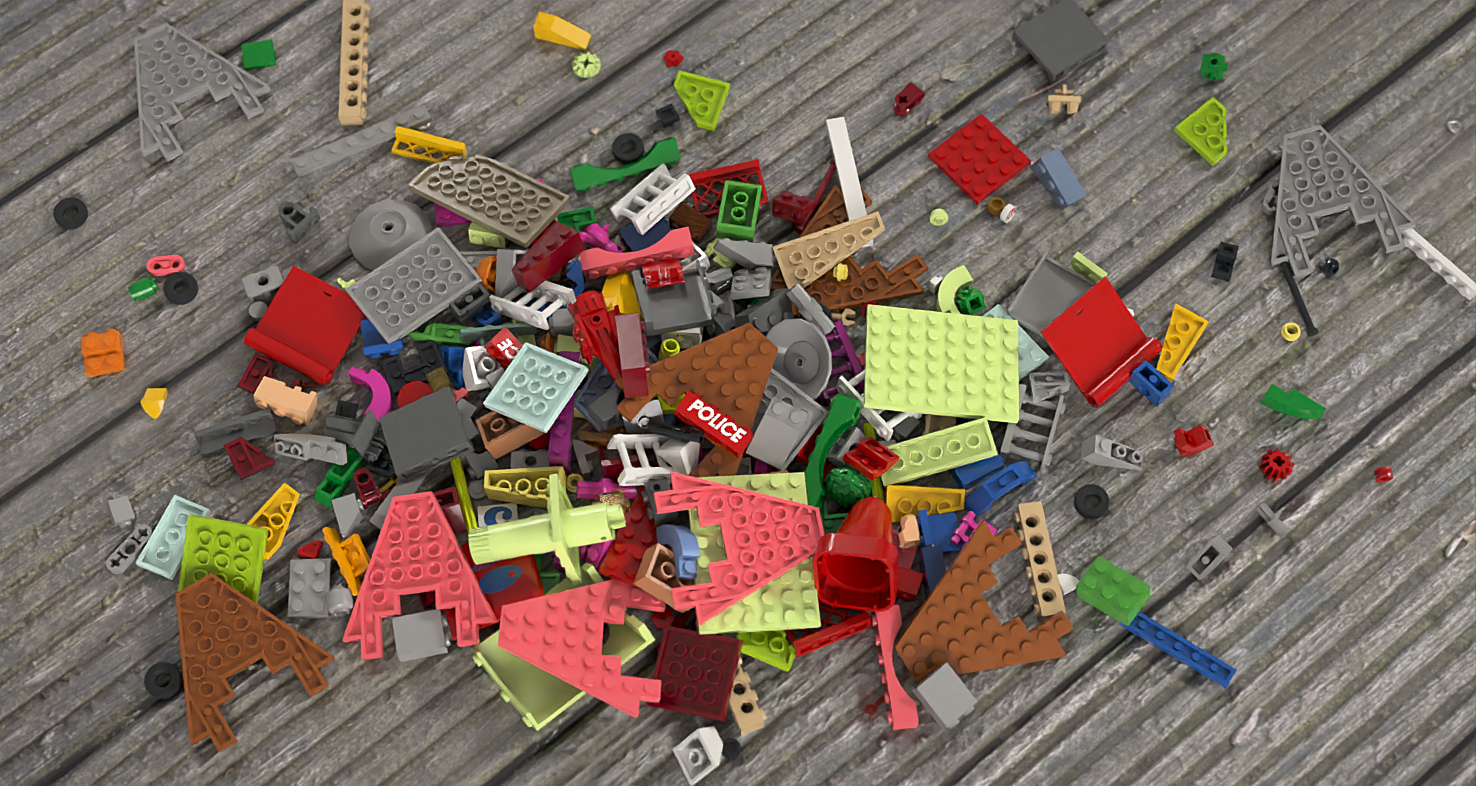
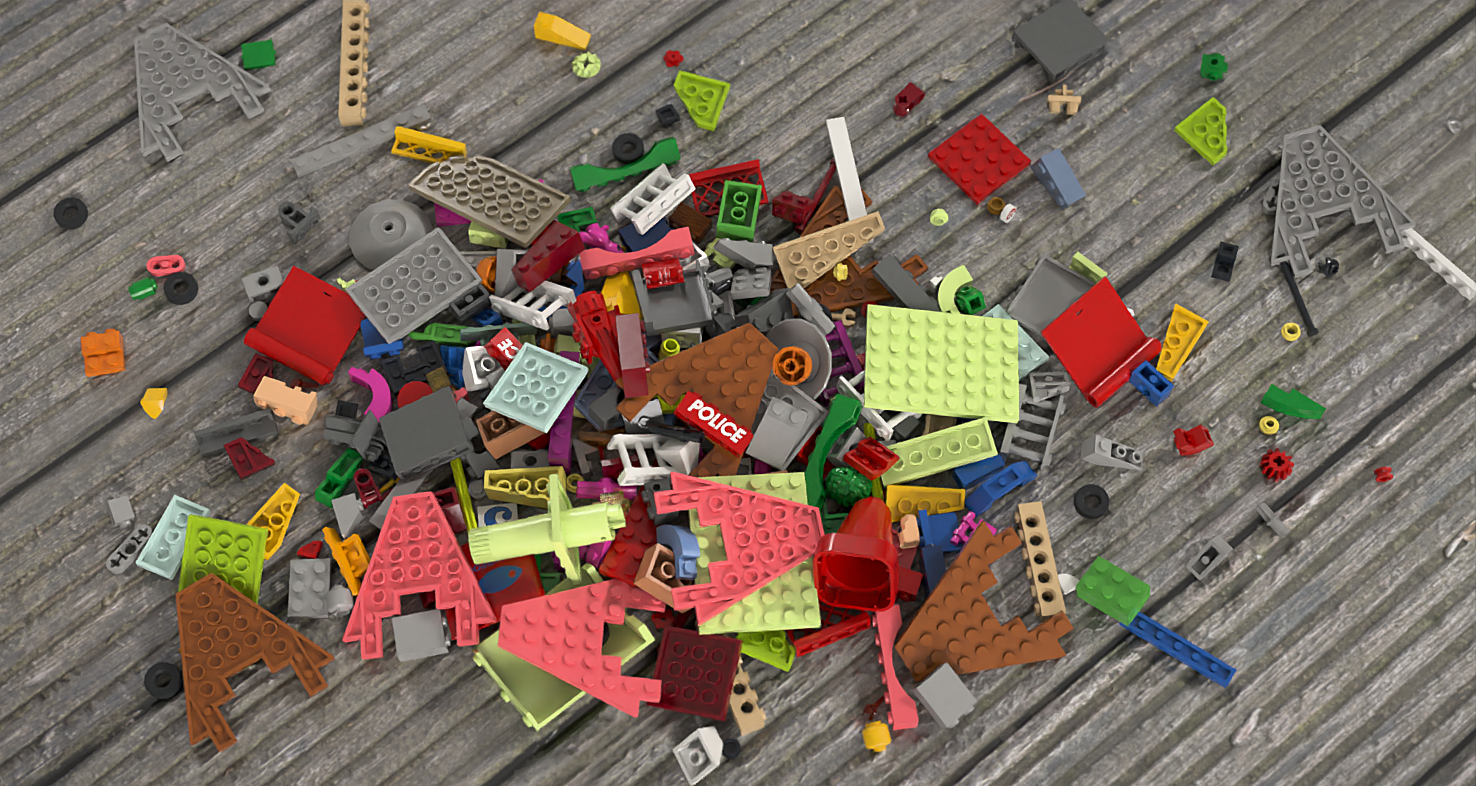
(310, 446): light grey slope -> none
(792, 365): none -> orange cylinder
(876, 736): none -> yellow head
(902, 286): none -> dark grey brick
(1266, 429): none -> light yellow plate

